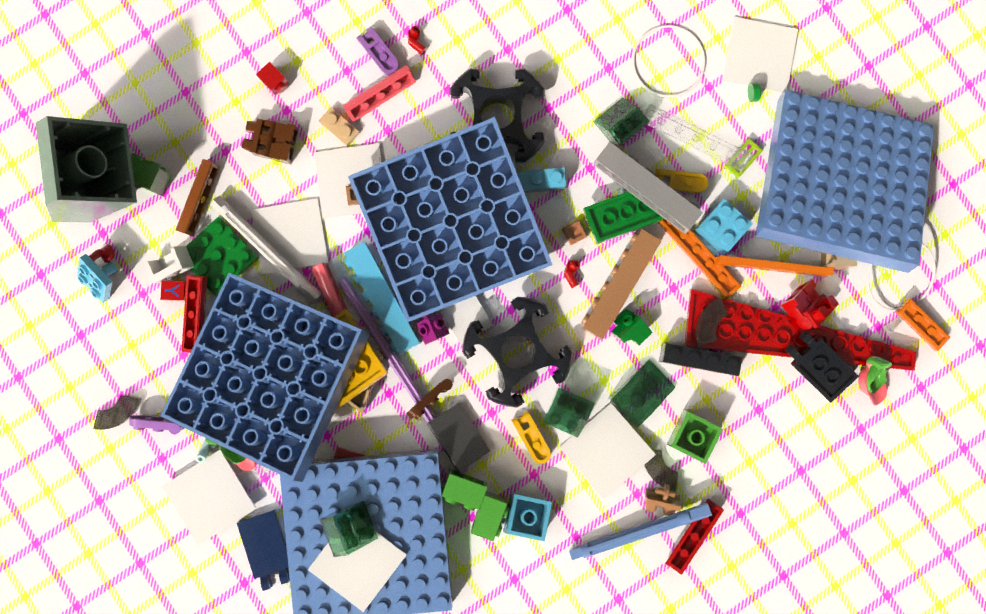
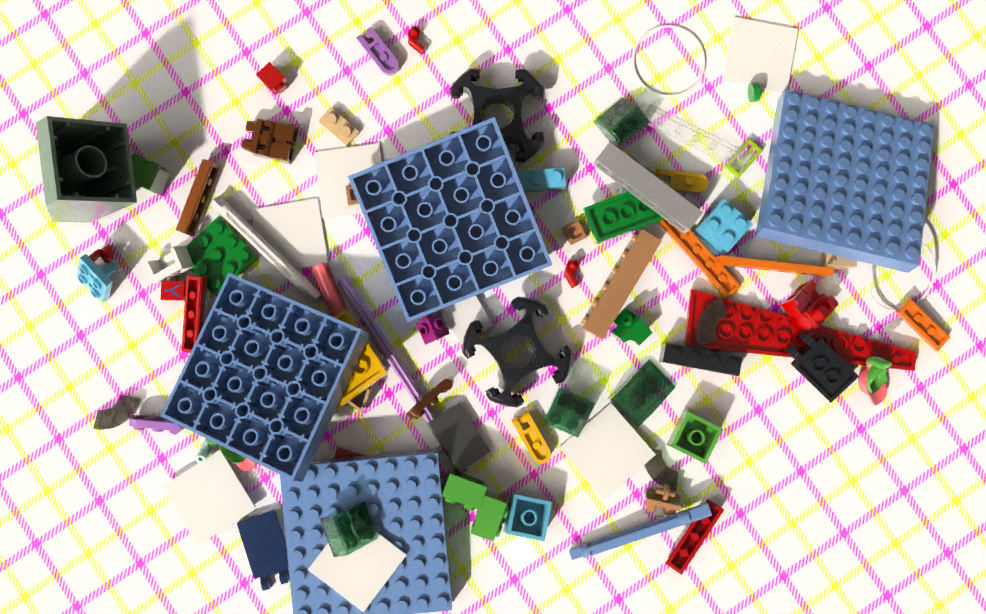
(379, 93): coral brick -> none
(381, 297): medium azure brick -> none

